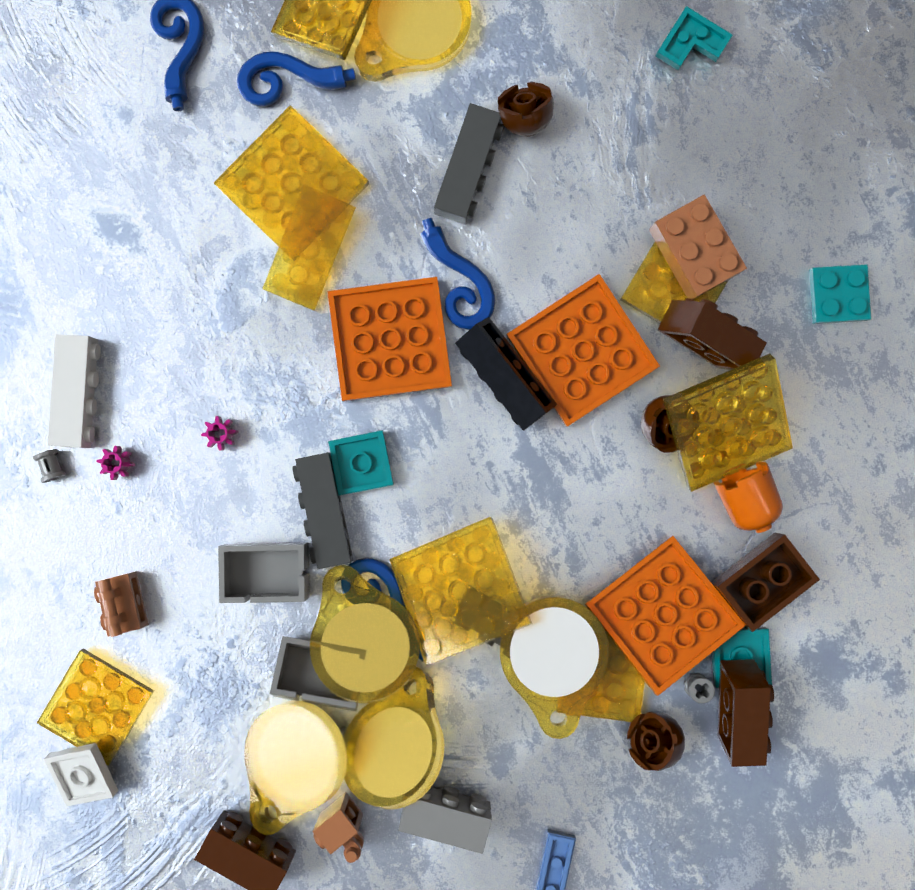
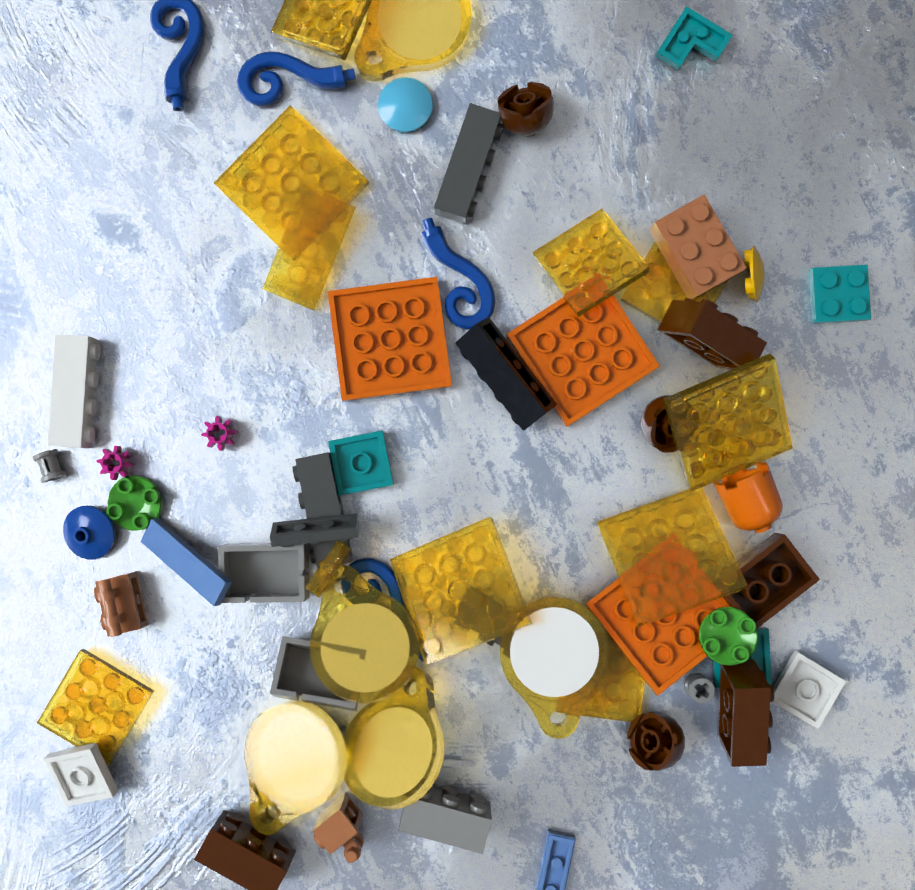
(97, 528): none -> blue dish
(134, 502): none -> bright green dish
(186, 562): none -> medium blue tile
(314, 530): none -> dark grey plate
(328, 568): none -> clear yellow pin
(405, 104): none -> medium azure dish
(590, 262): none -> clear yellow plate
(671, 555): none -> clear yellow plate
(728, 636): none -> bright green dish
(754, 284): none -> yellow dish
(807, 689): none -> white plate

